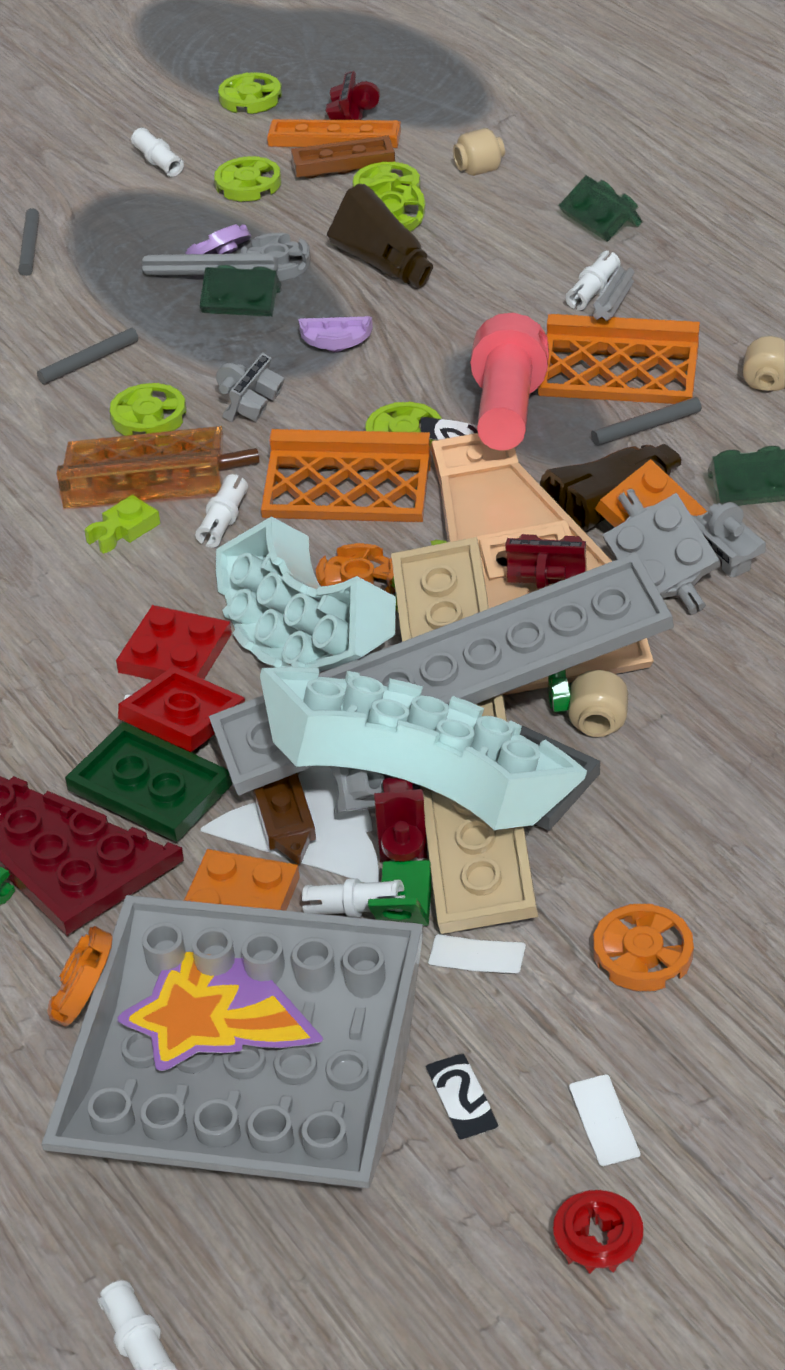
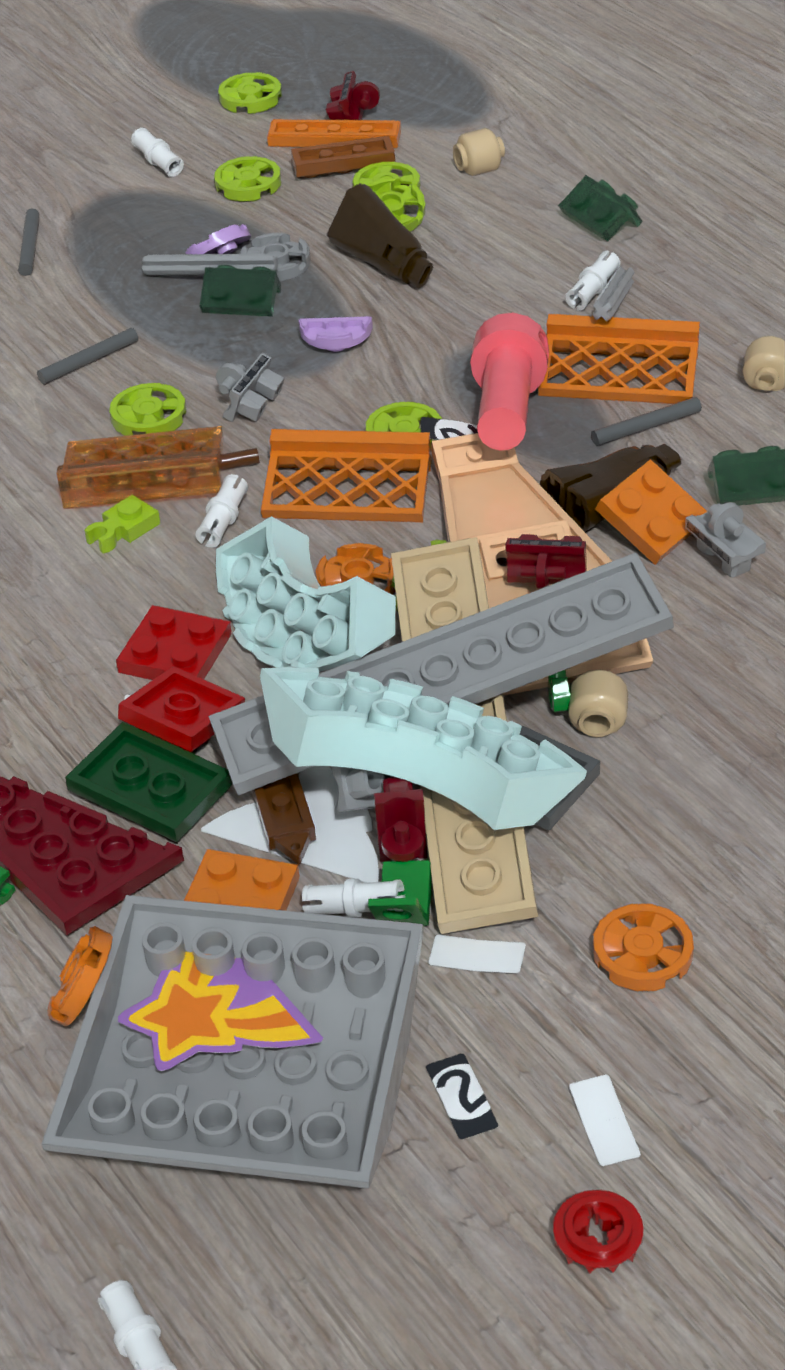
(667, 544): light grey plate -> none

